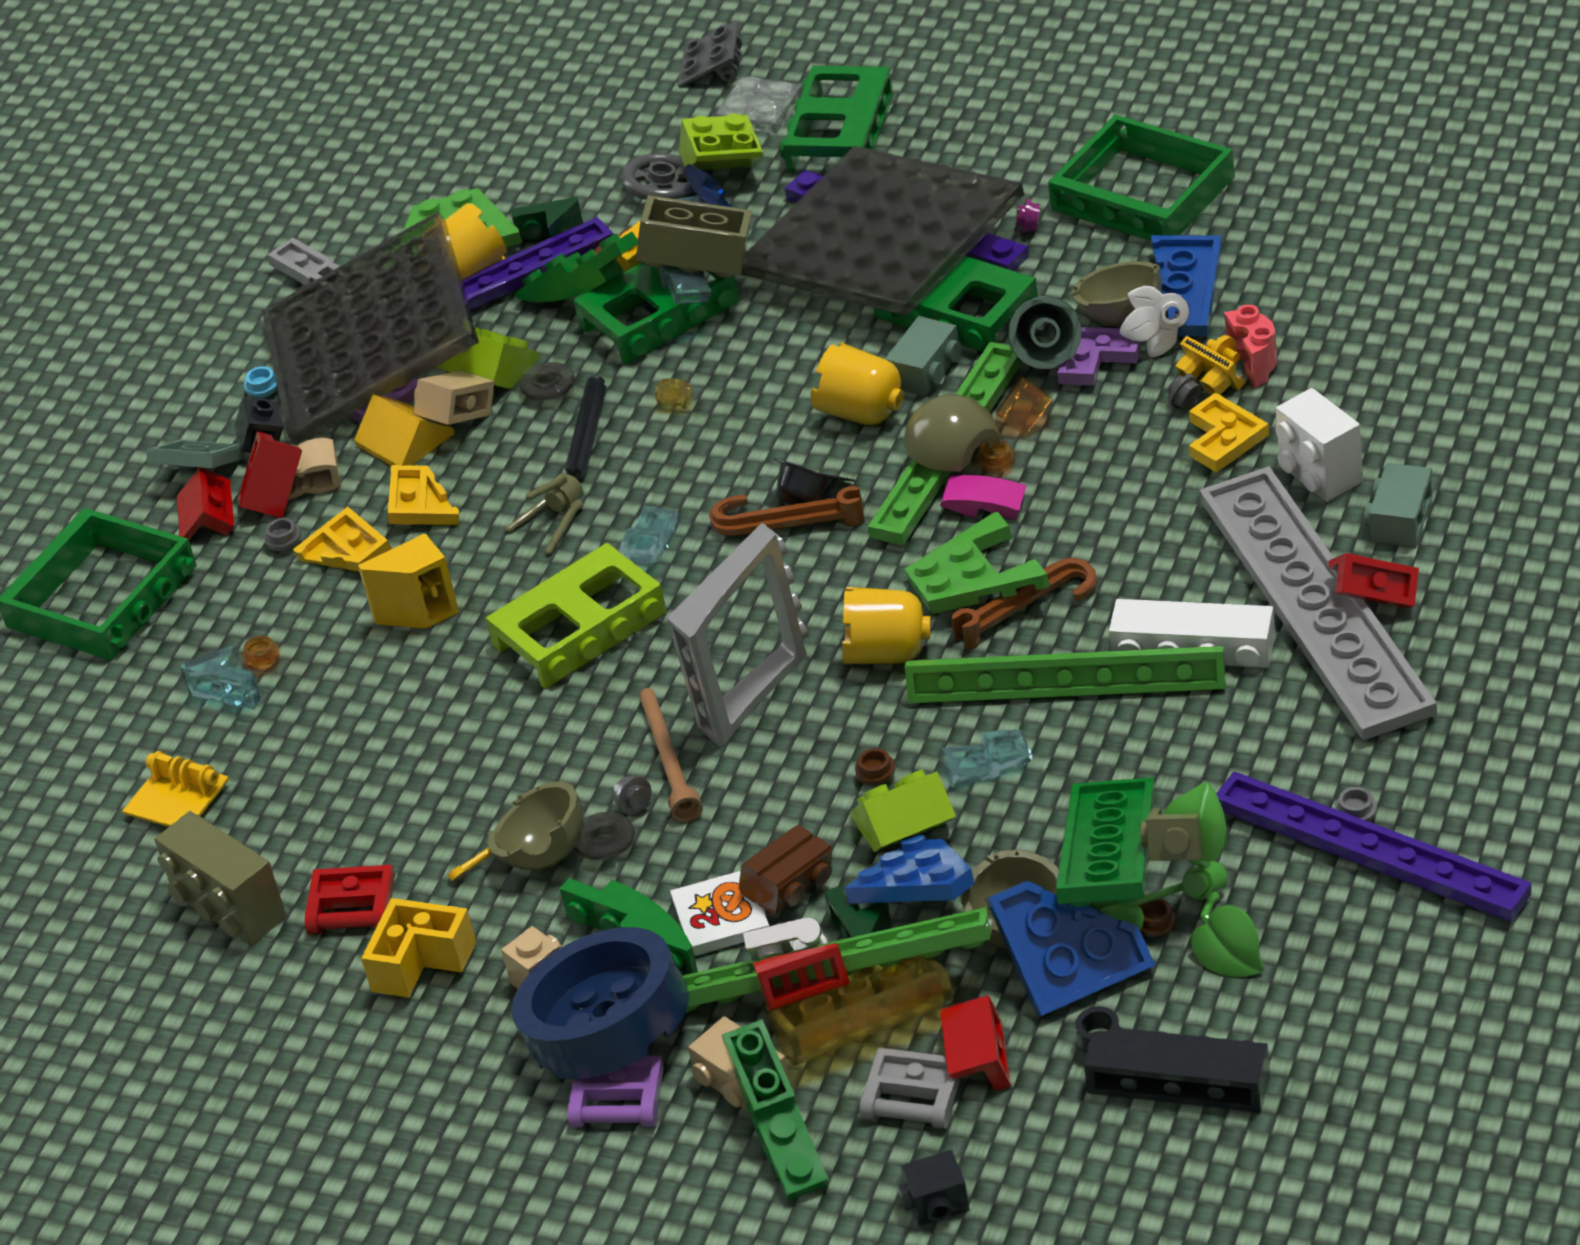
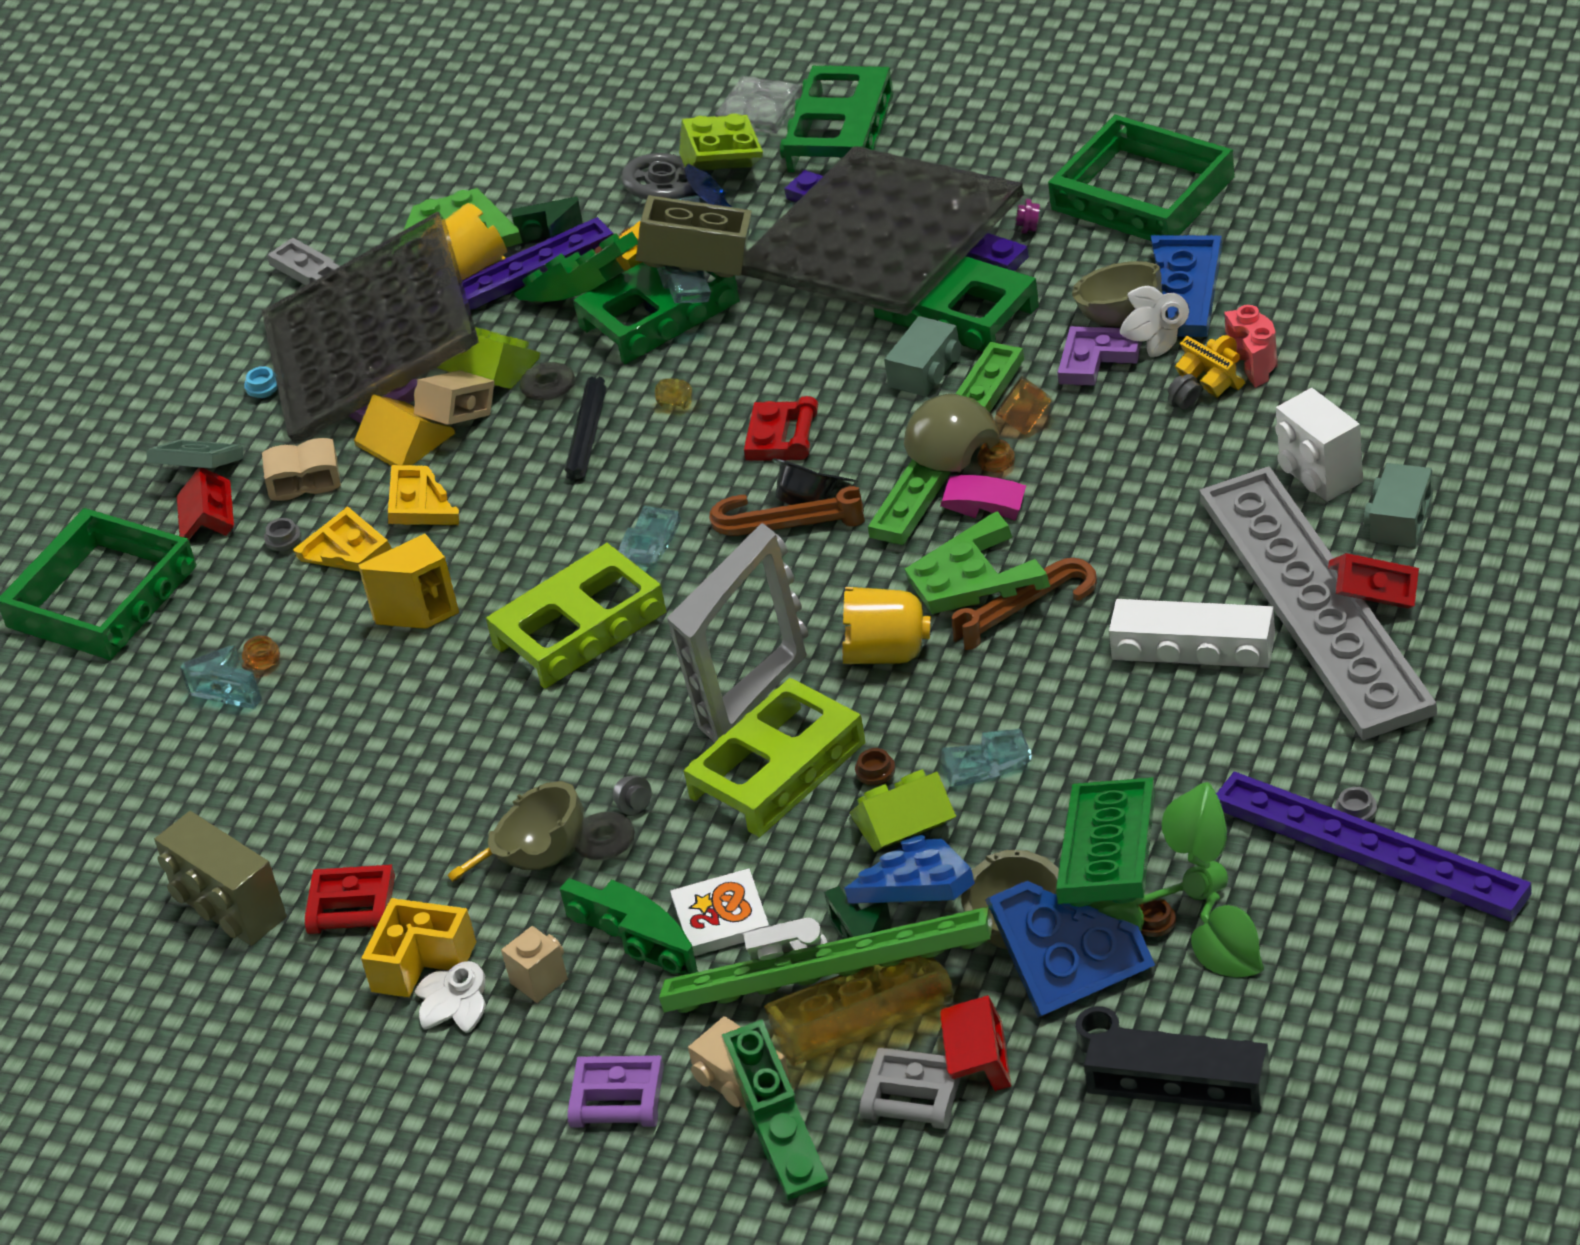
(174, 789): yellow hinge -> none
(258, 416): black brick -> none
(269, 475): red panel -> none
(449, 998): none -> white plate
(562, 494): olive plant -> none
(600, 1002): dark blue brick -> none
(683, 800): medium nougat piece -> none
(714, 52): dark grey hinge -> none
(770, 426): none -> red plate
(786, 870): reddish brown brick -> none
(792, 993): red slope -> none
(794, 762): none -> lime window
(857, 385): yellow cylinder -> none
(933, 1188): black brick -> none
(1052, 341): sand green cone -> none
(1065, 674): bright green plate -> none
(1172, 836): olive bracket -> none
(1228, 429): yellow plate -> none

